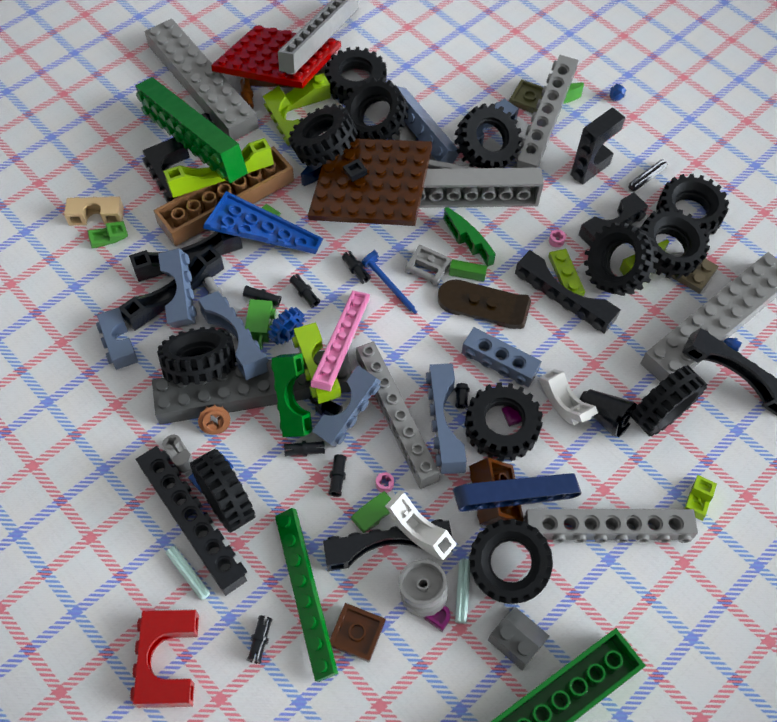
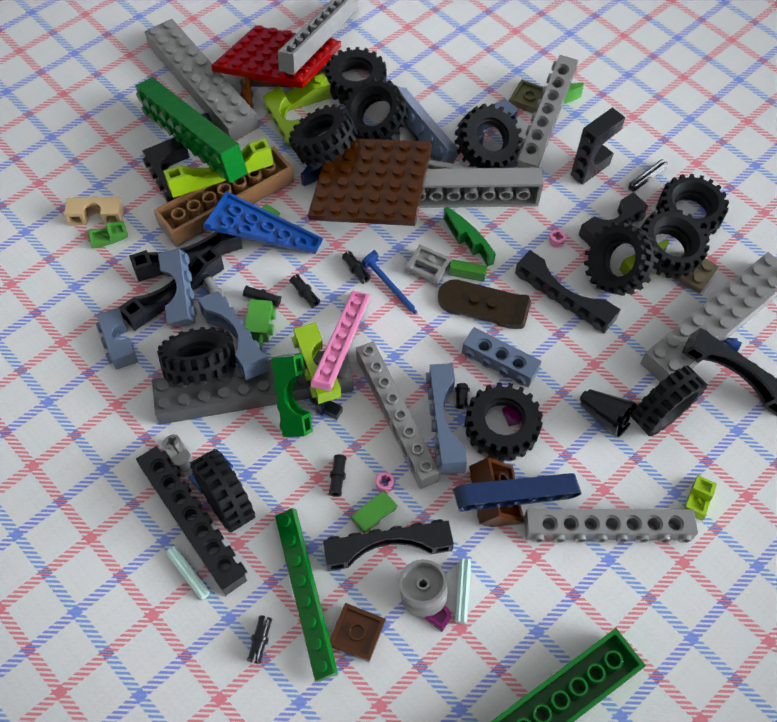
(154, 629): red arch -> none
(212, 427): nougat gear -> none
(283, 326): blue gear -> none
(304, 448): black pin -> none
(334, 427): sand blue arch -> none
(355, 170): black plate -> none
(418, 529): white arch -> none
(518, 638): dark grey slope -> none
(532, 540): black tyre -> none
(564, 400): white arch -> none
(566, 271): lime plate -> none
(617, 92): blue plate -> none

